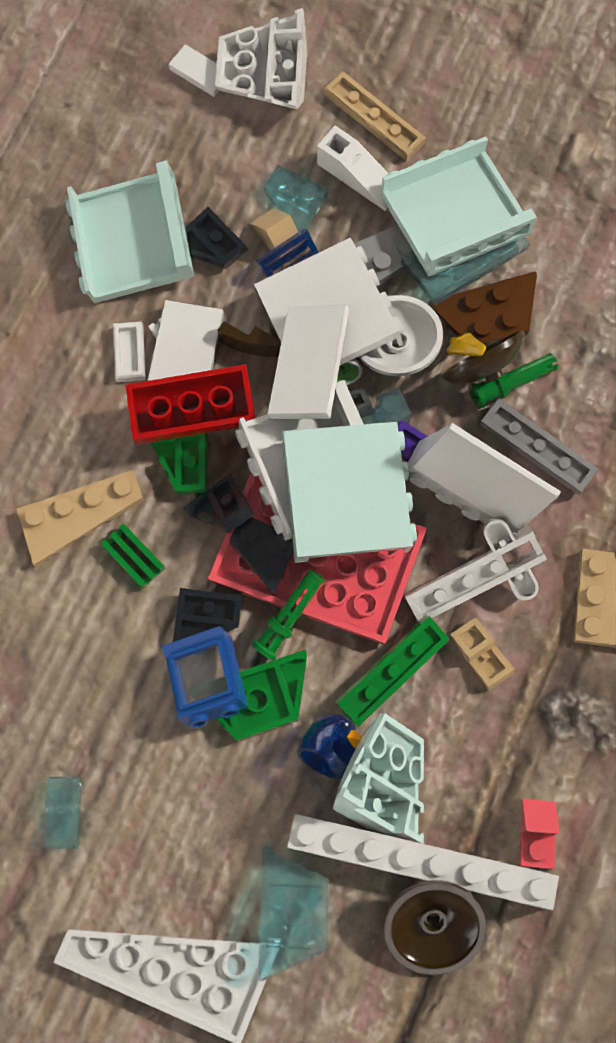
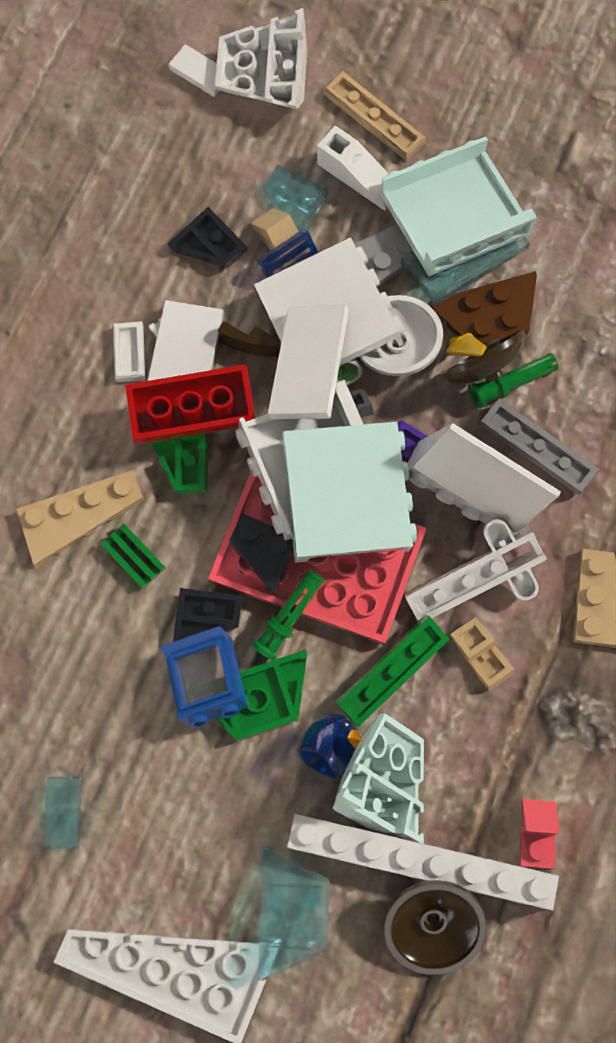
(130, 236): light aqua panel -> none
(221, 505): black wing -> none
(391, 408): clear light blue brick -> none

